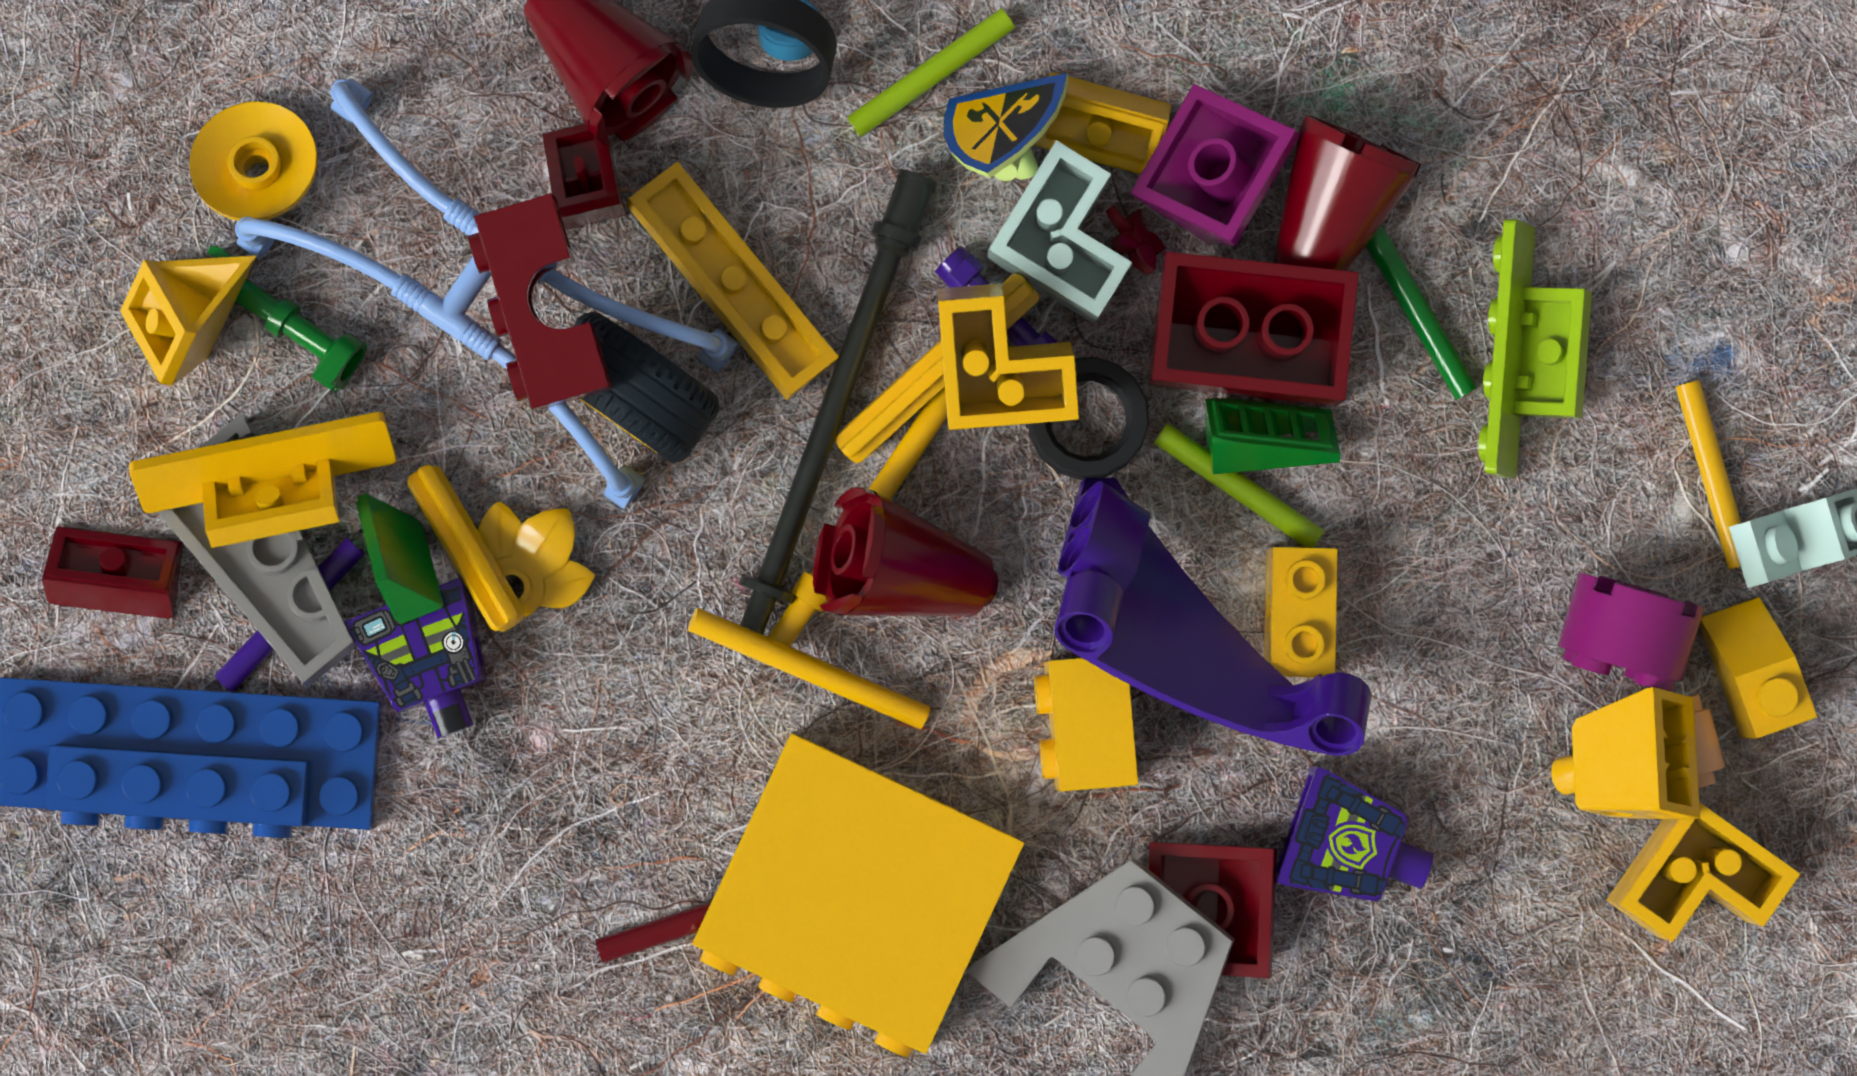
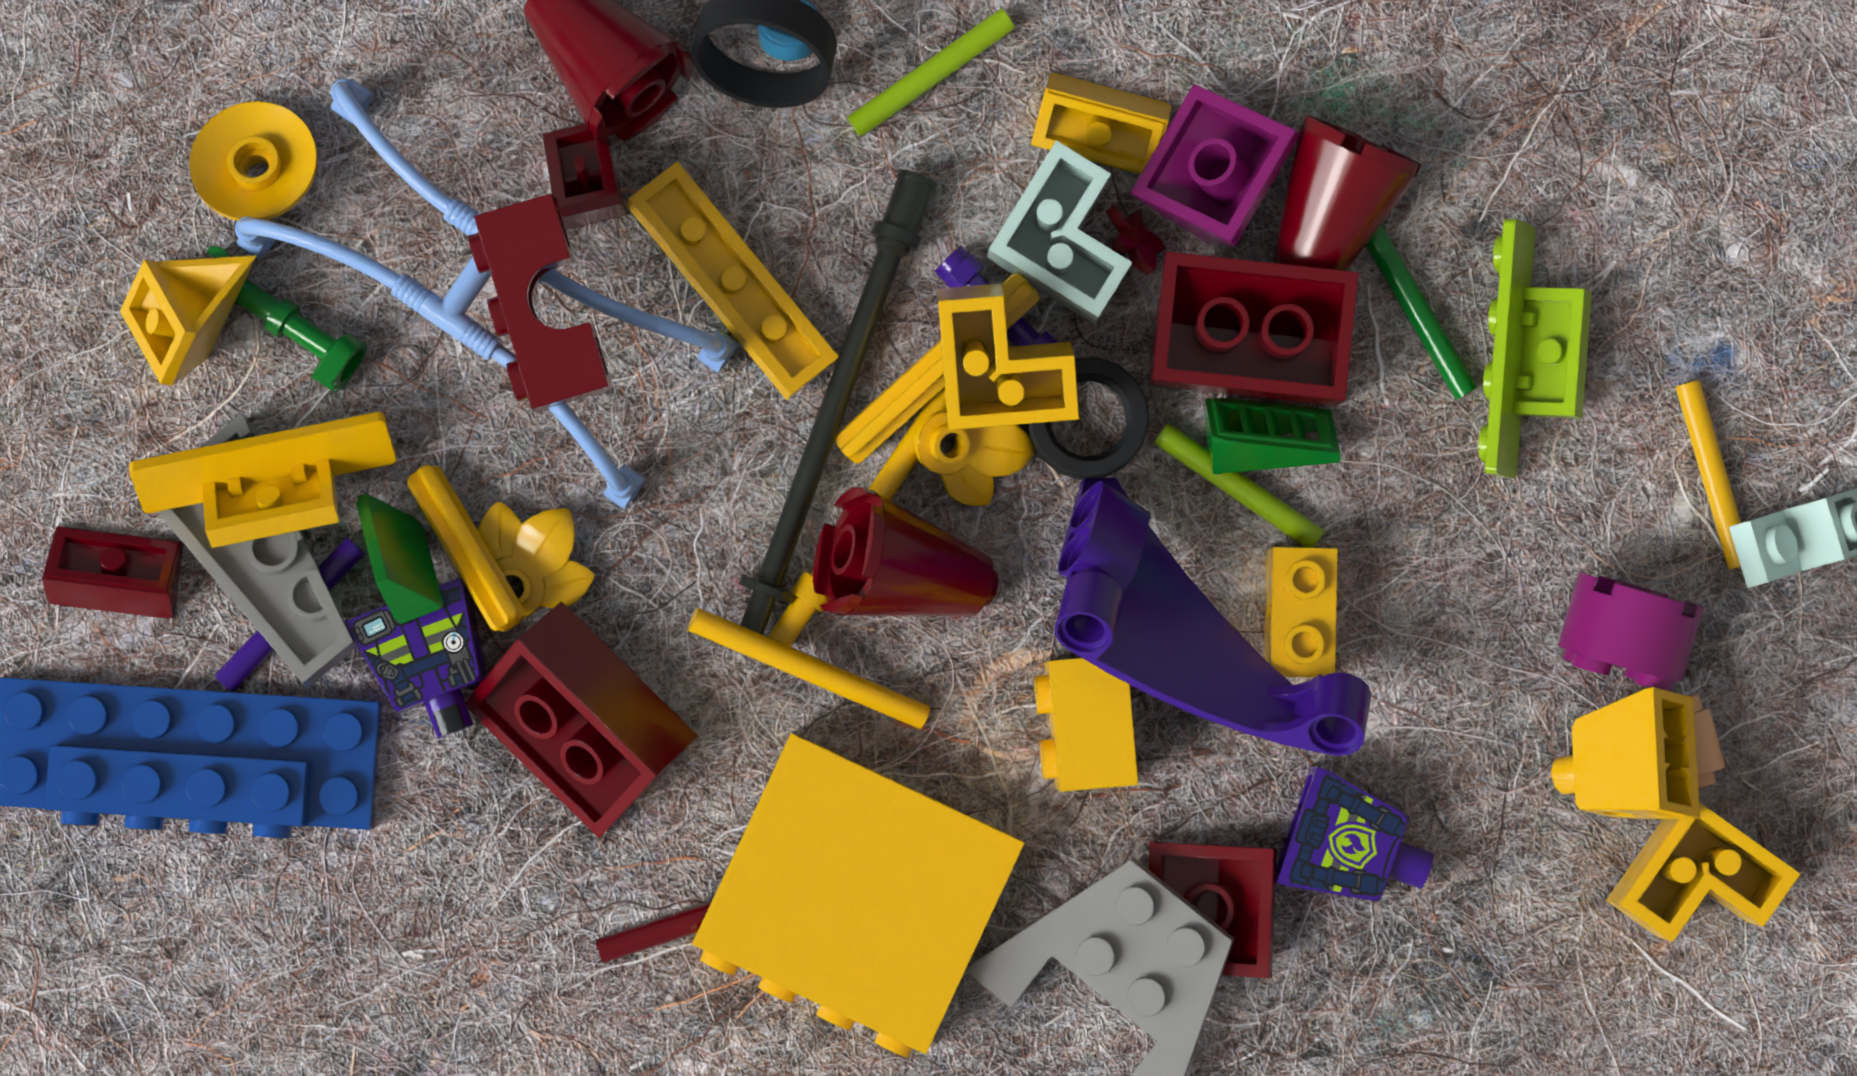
(579, 719): none -> dark red slope
(650, 393): black wheel -> none
(975, 457): none -> yellow plate
(998, 126): shield -> none
(1756, 670): yellow slope -> none

